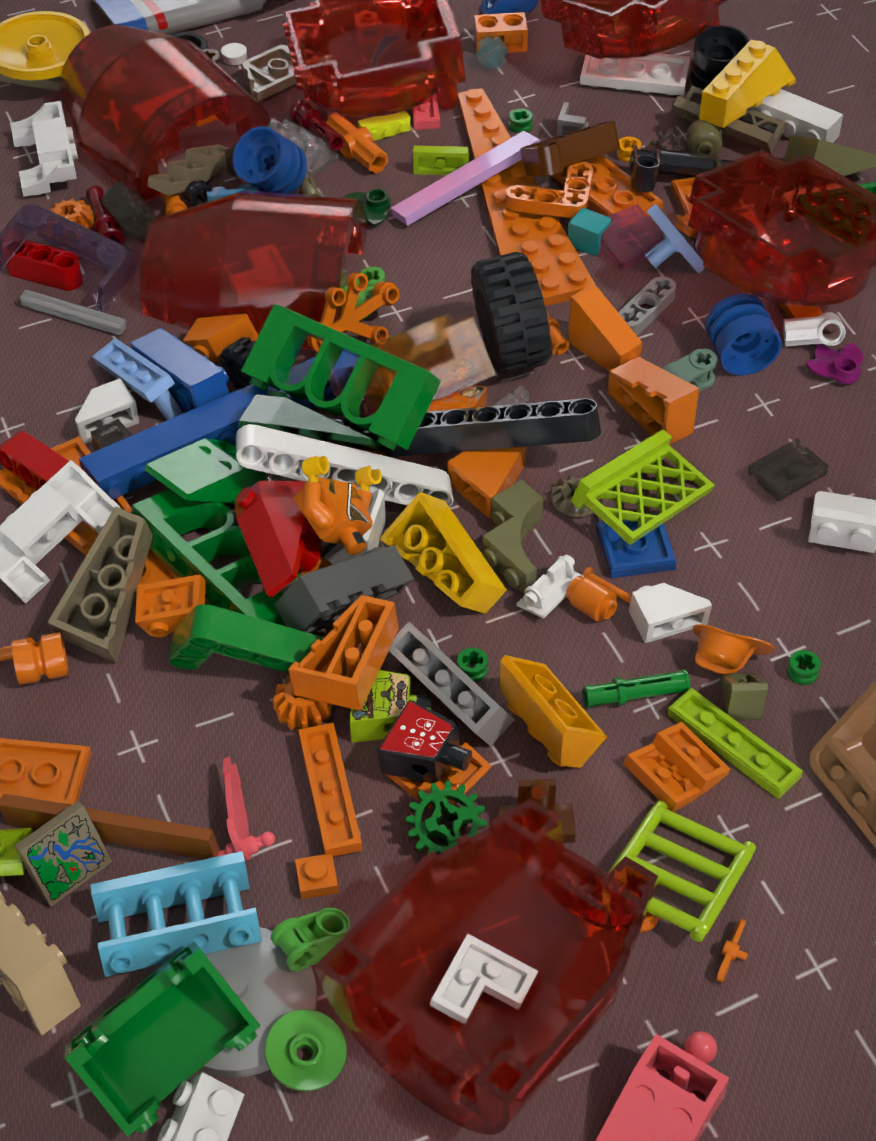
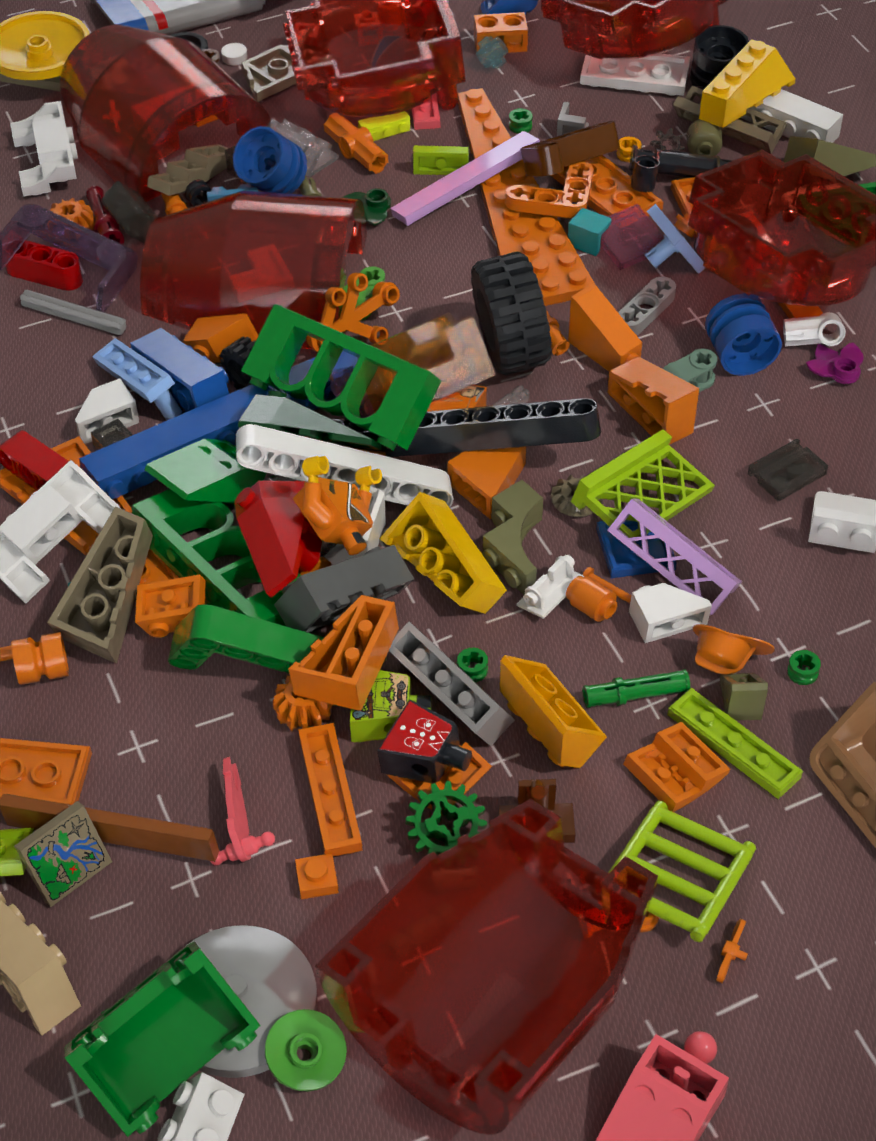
(167, 888): medium azure fence -> none
(310, 936): bright green piece -> none
(318, 126): dark red pin -> none
(479, 969): white plate -> none
(681, 544): none -> lavender fence

